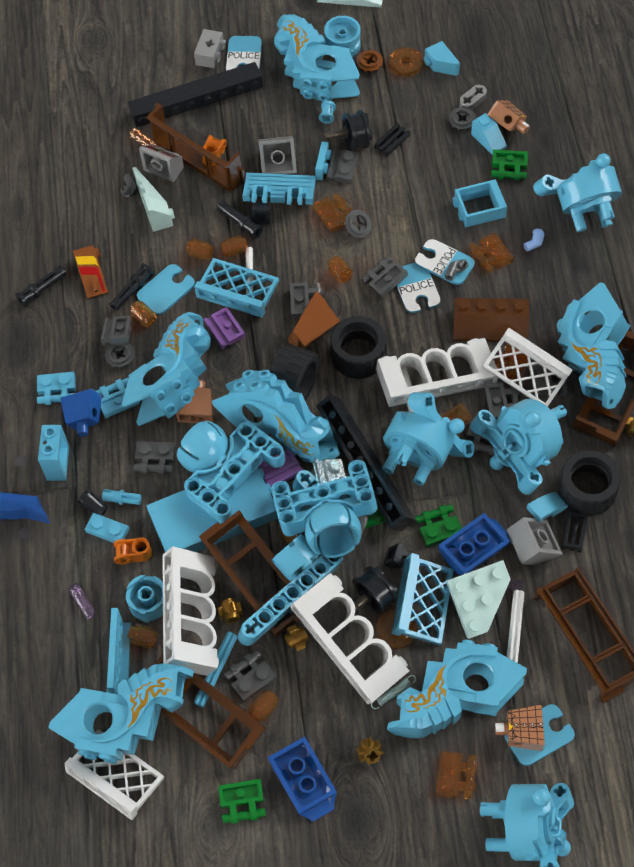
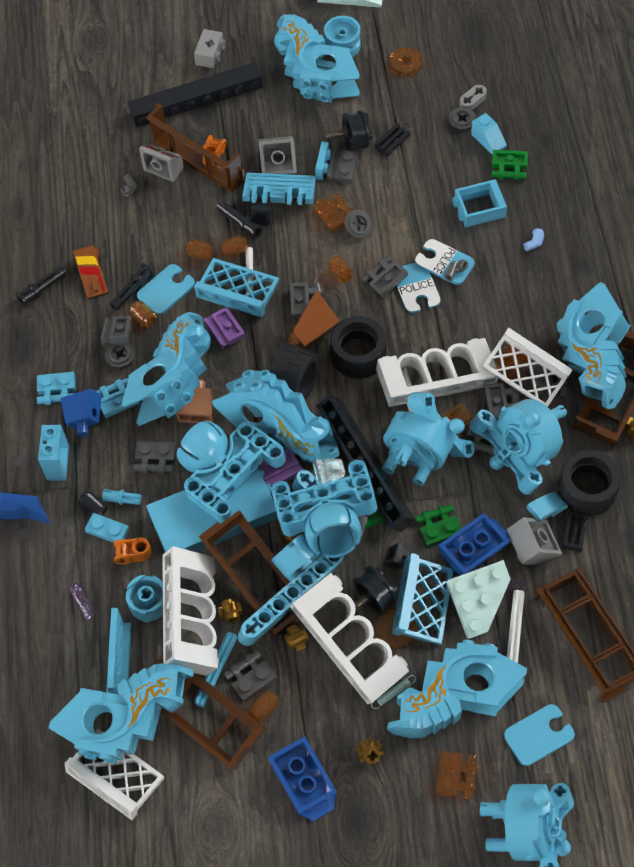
(141, 137): clear orange axle -> none
(143, 635): clear orange brick -> none
(156, 207): light aqua wedge -> none
(241, 794): green plate -> none
(243, 51): piece -> none
(327, 112): medium azure bush -> none
(366, 56): dark orange gear -> none
(441, 59): medium azure slope -> none
(489, 318): reddish brown slope -> none
(496, 251): clear orange plate -> none
(509, 116): nougat torso -> none
(523, 728): nougat torso -> none
(585, 191): medium azure piece -> none

